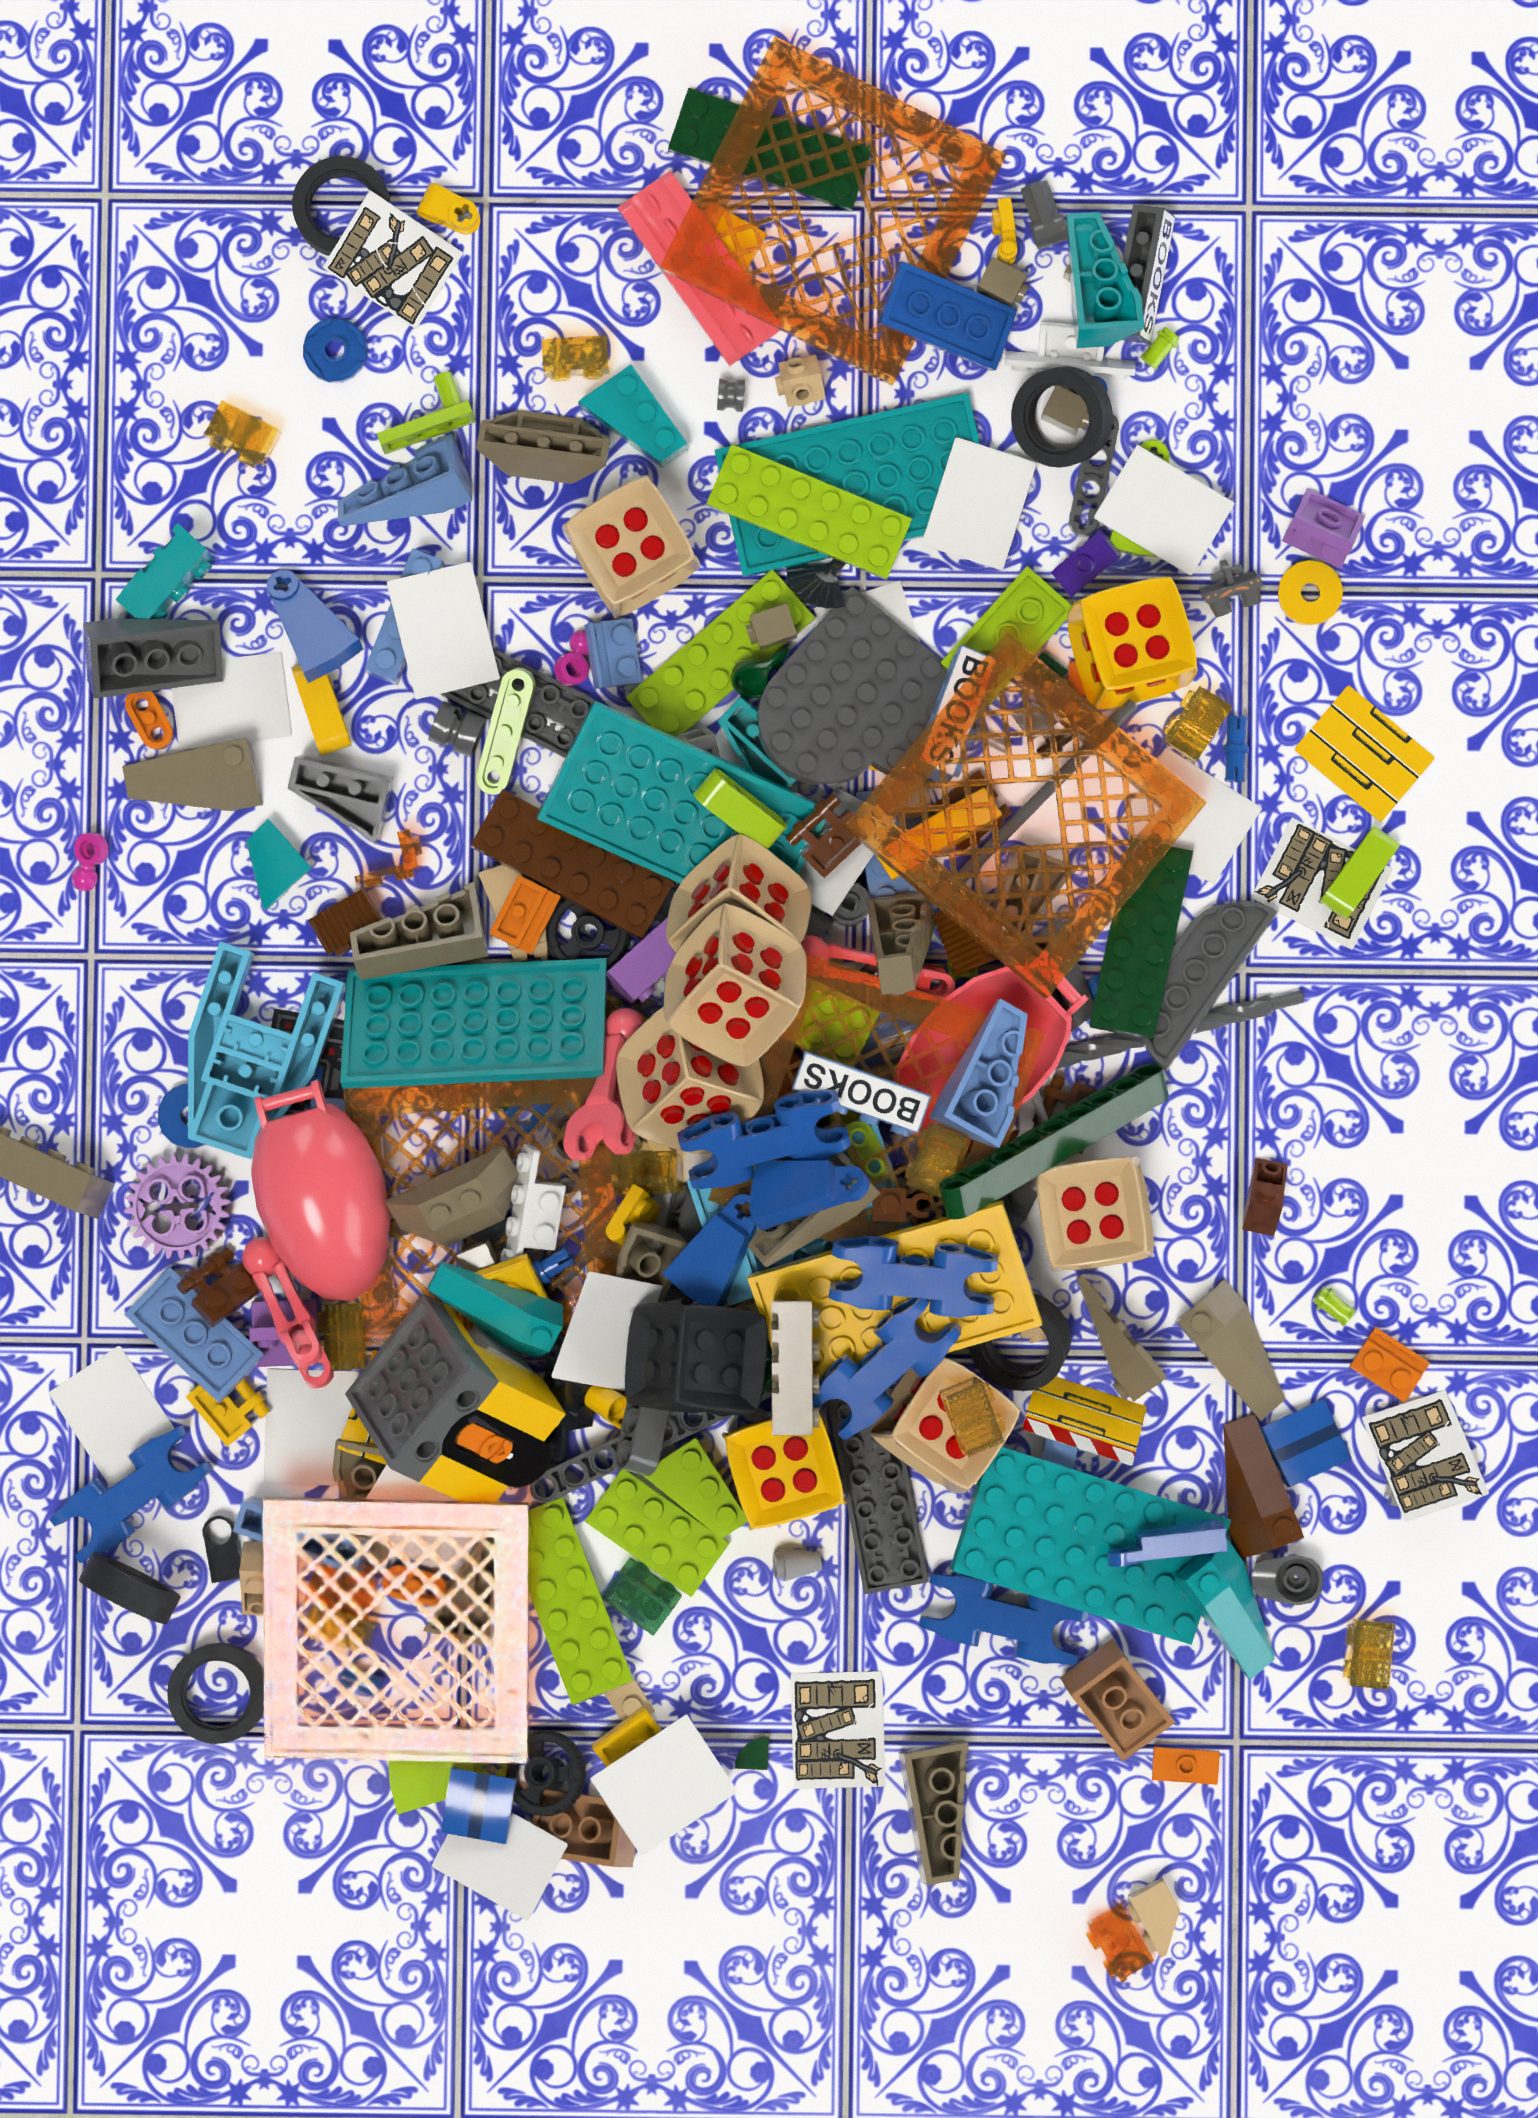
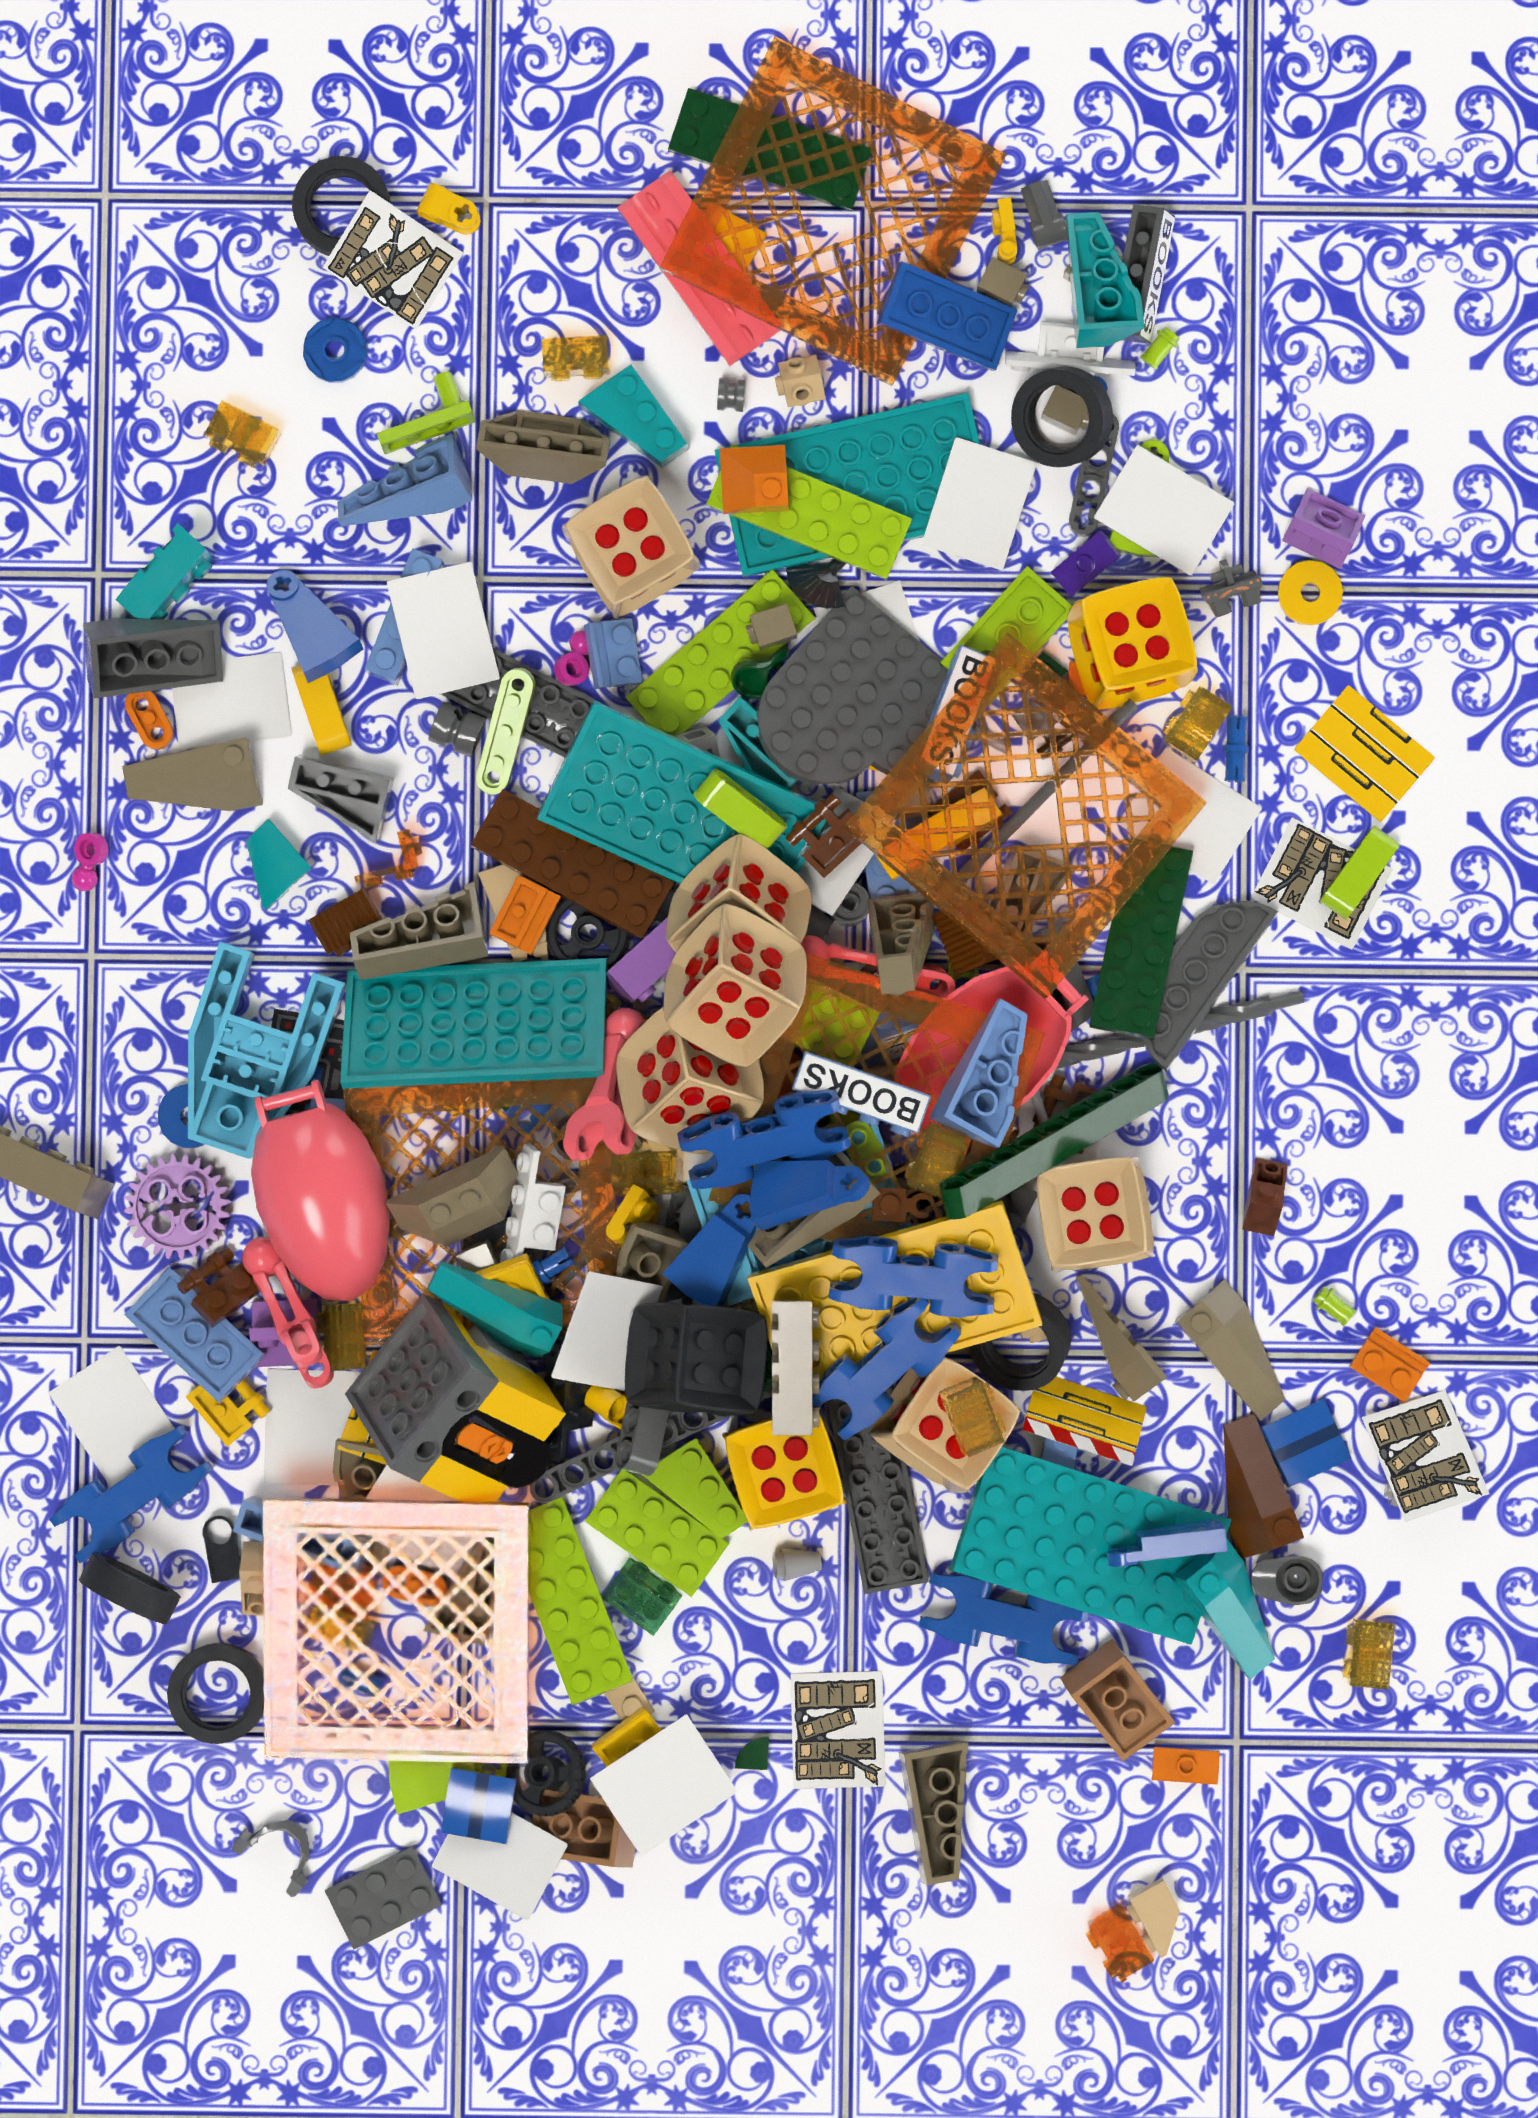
(295, 1831): none -> dark grey helmet
(383, 1897): none -> dark grey plate
(754, 479): none -> orange slope

